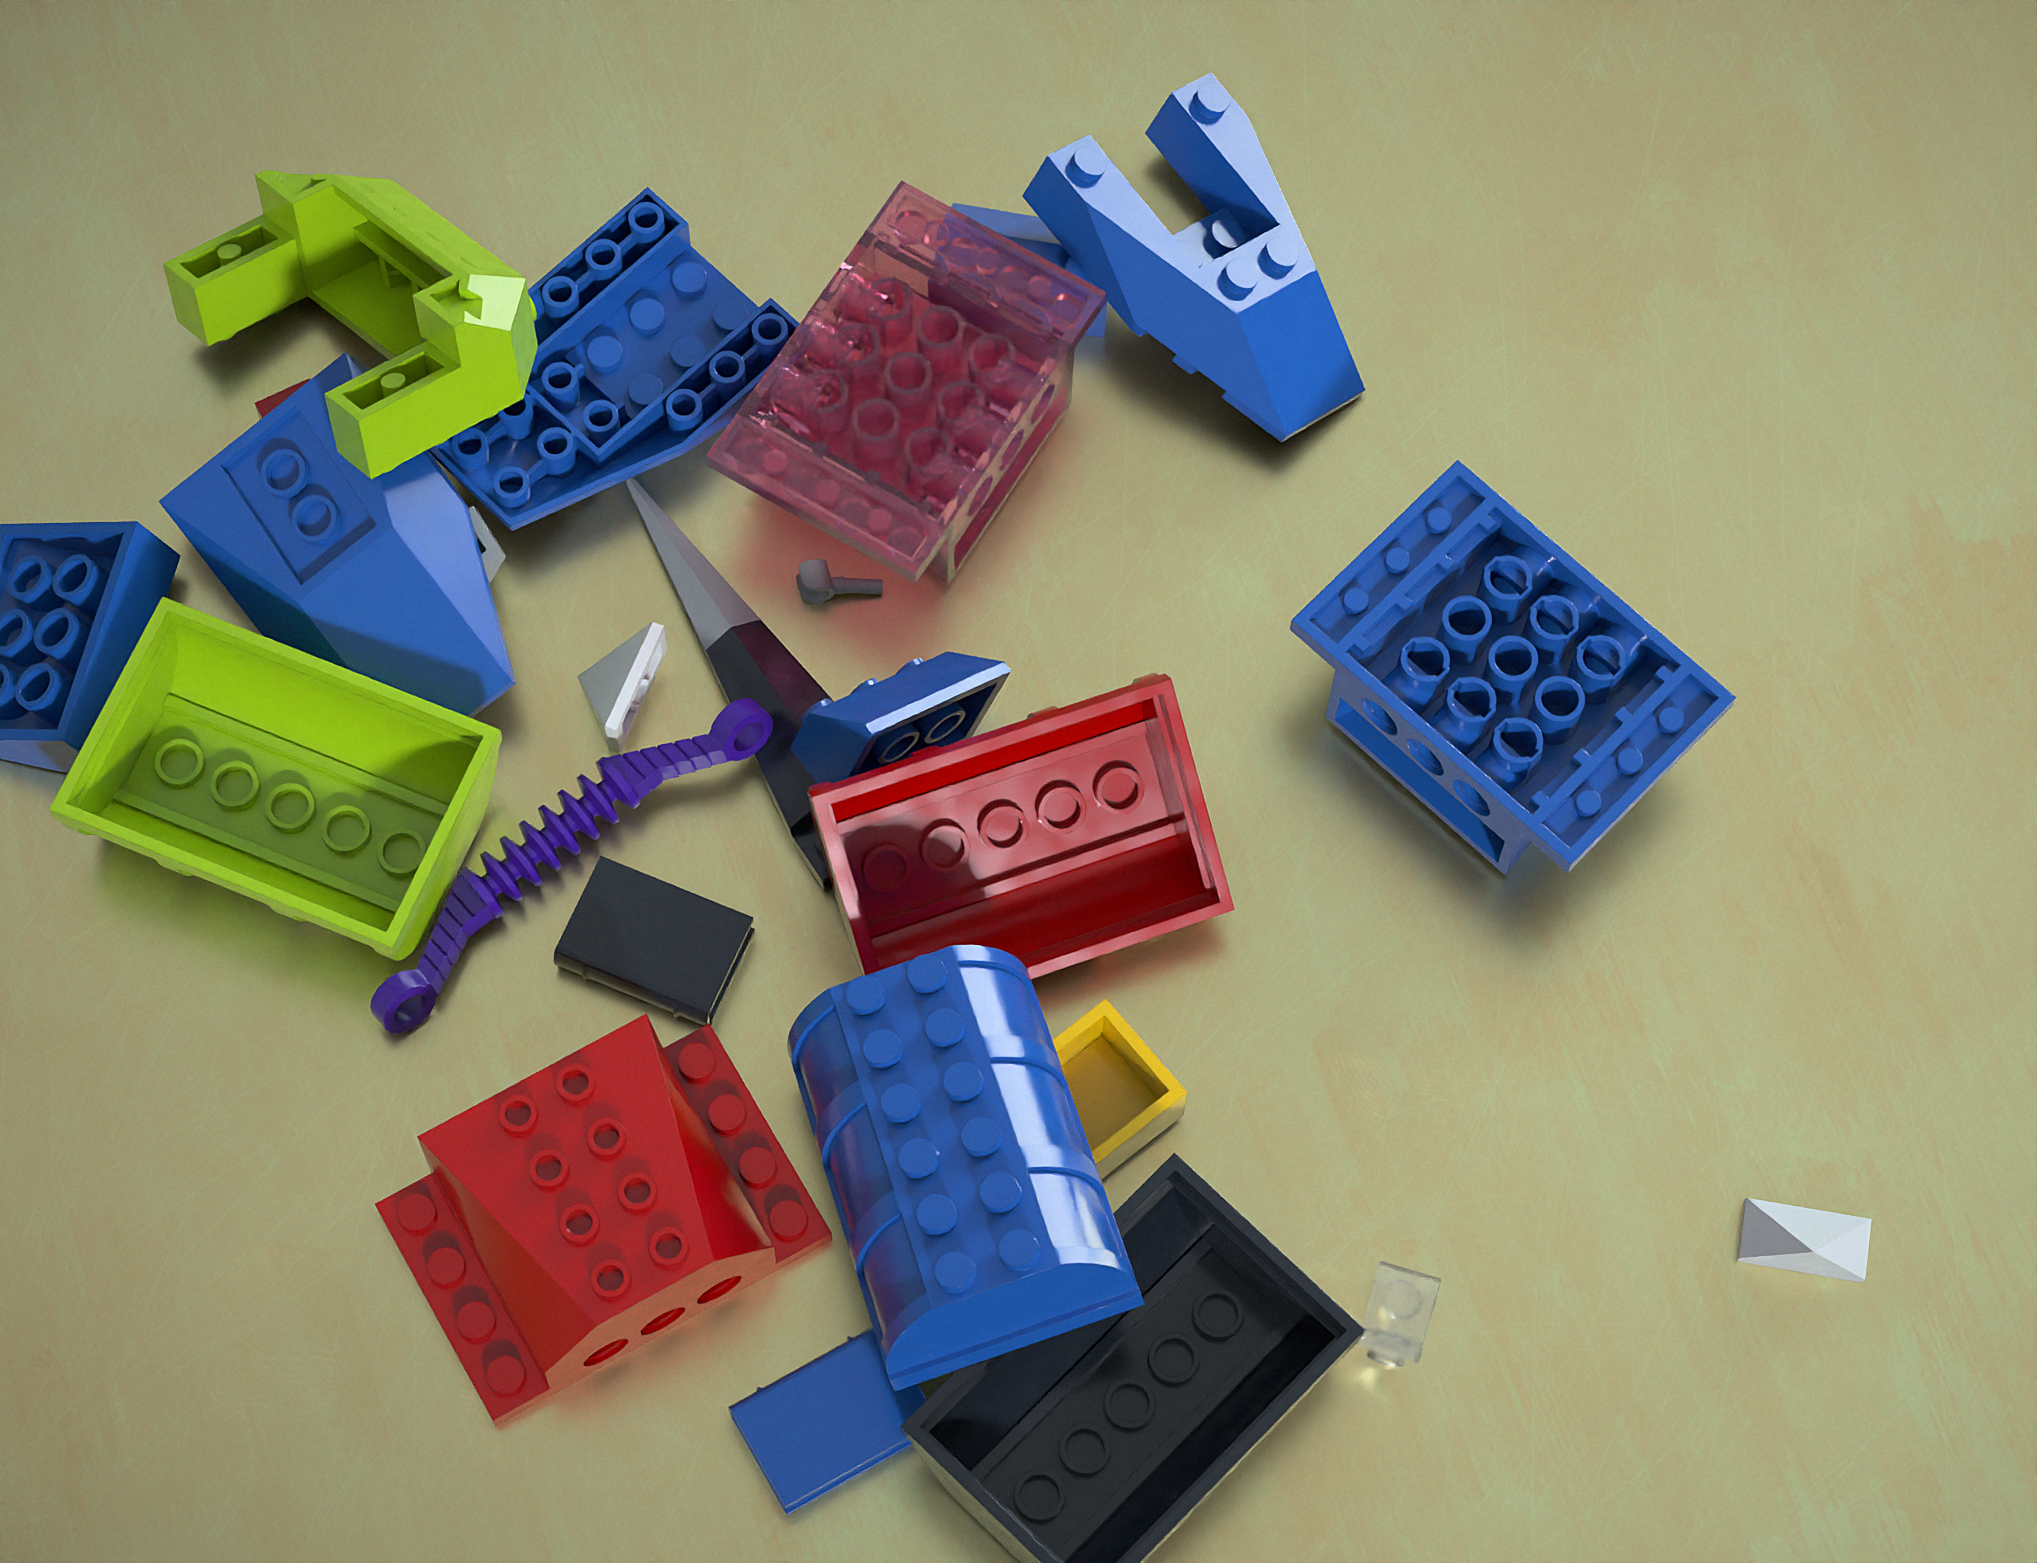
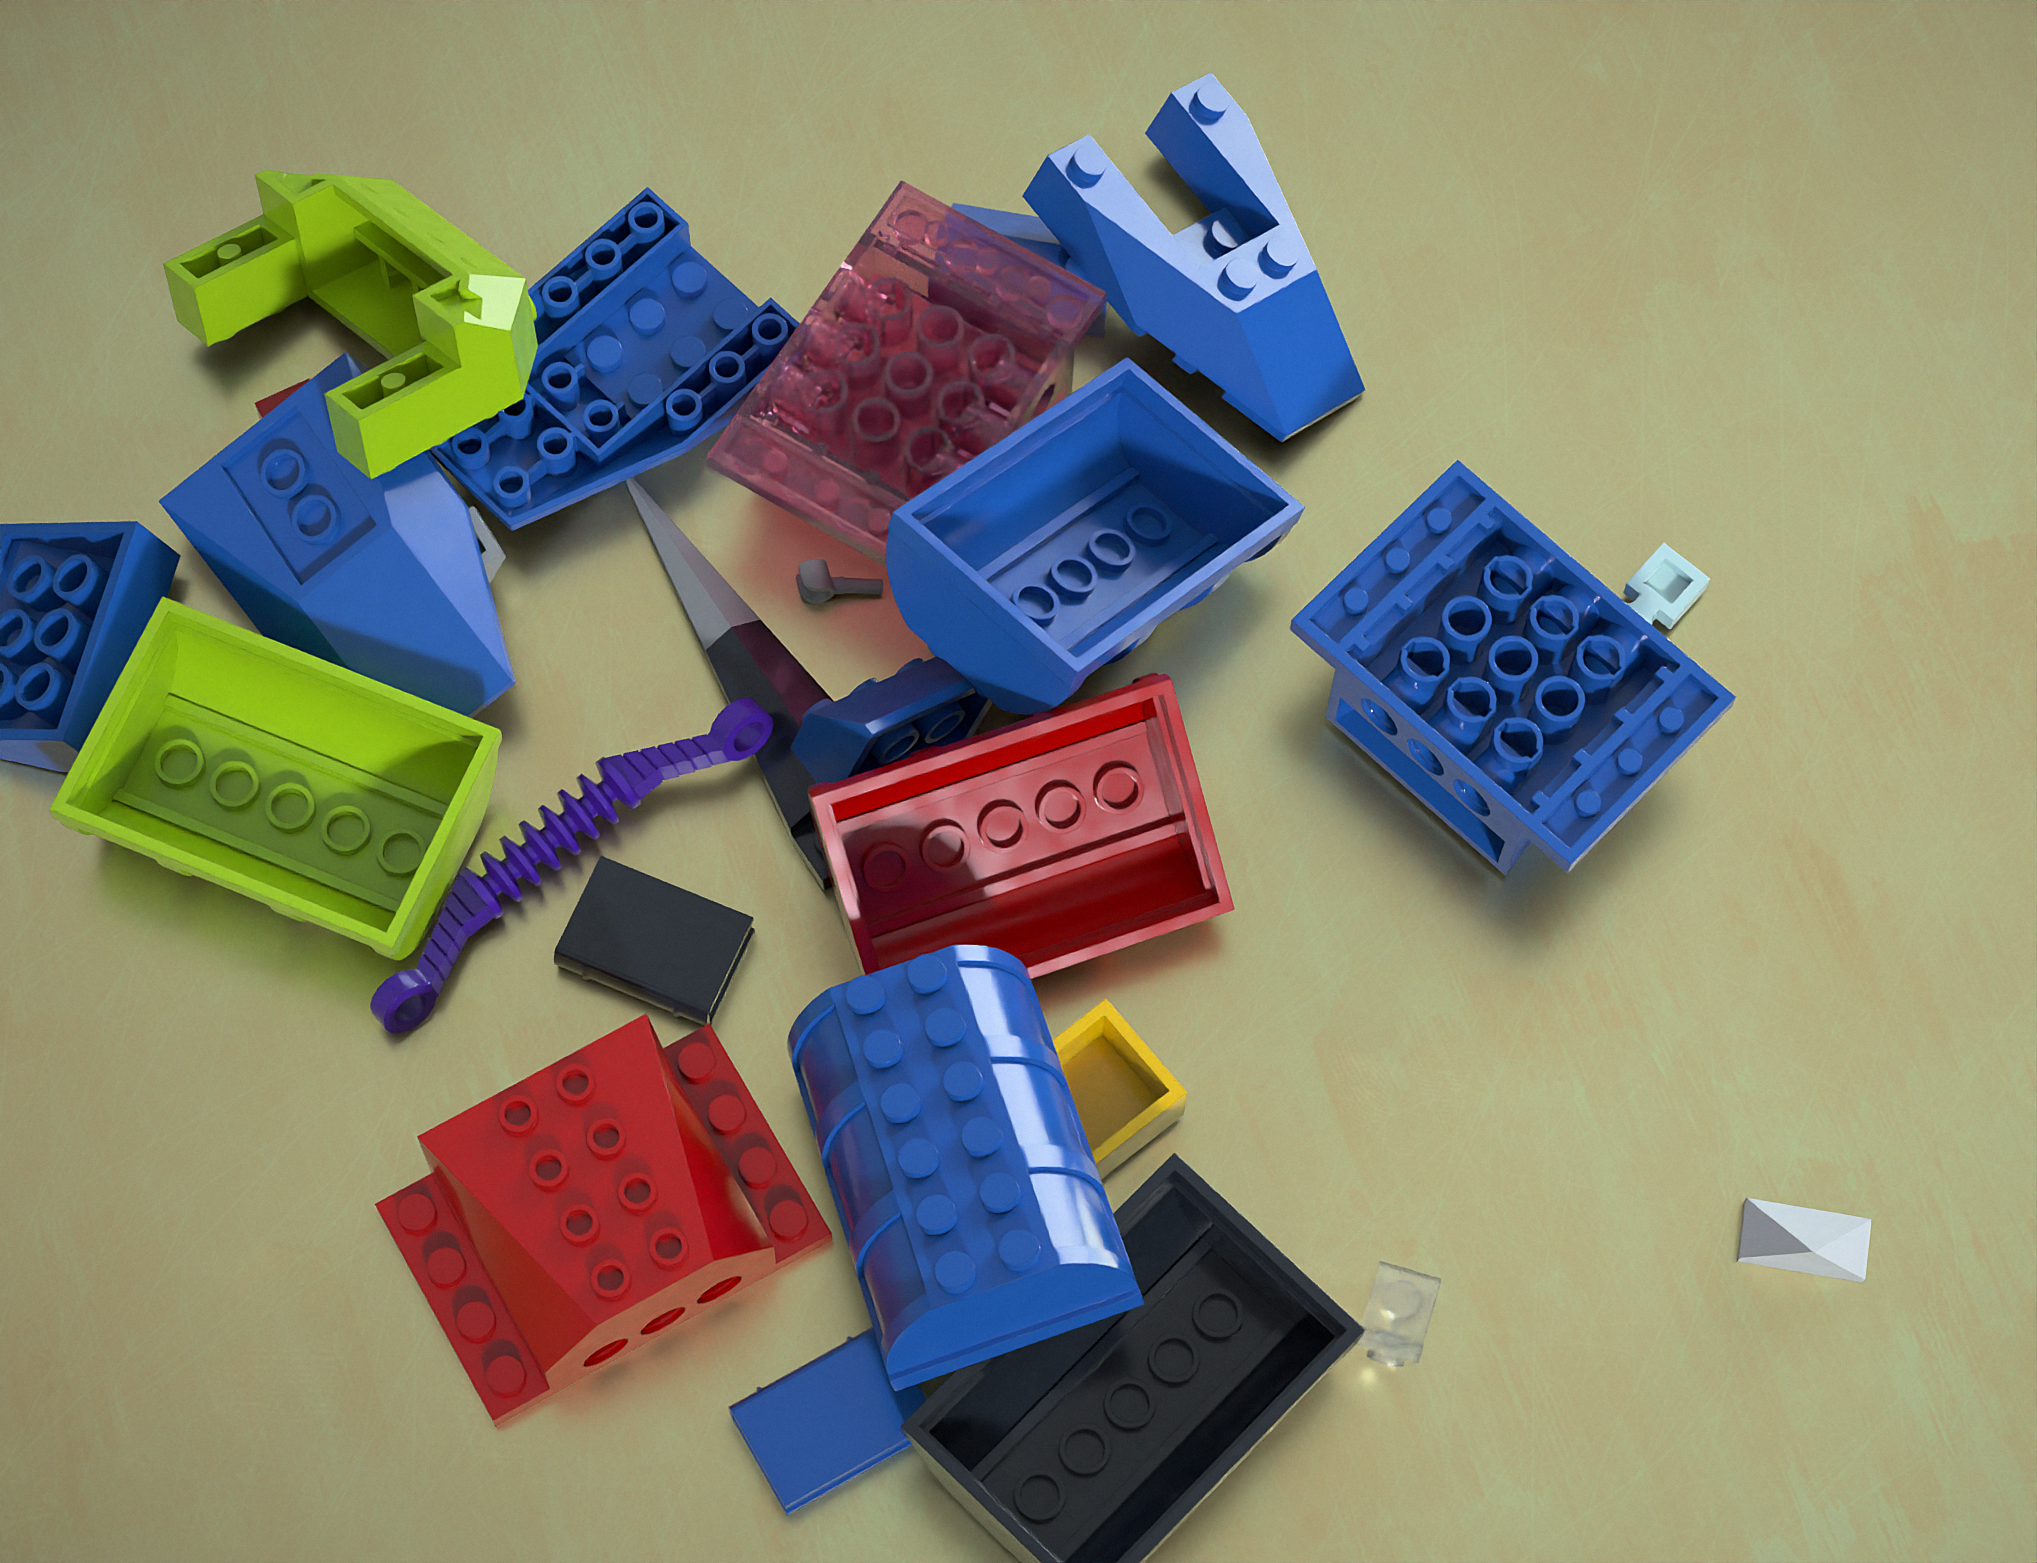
(622, 681): white slope -> none
(1078, 539): none -> blue container
(1665, 587): none -> light aqua plate

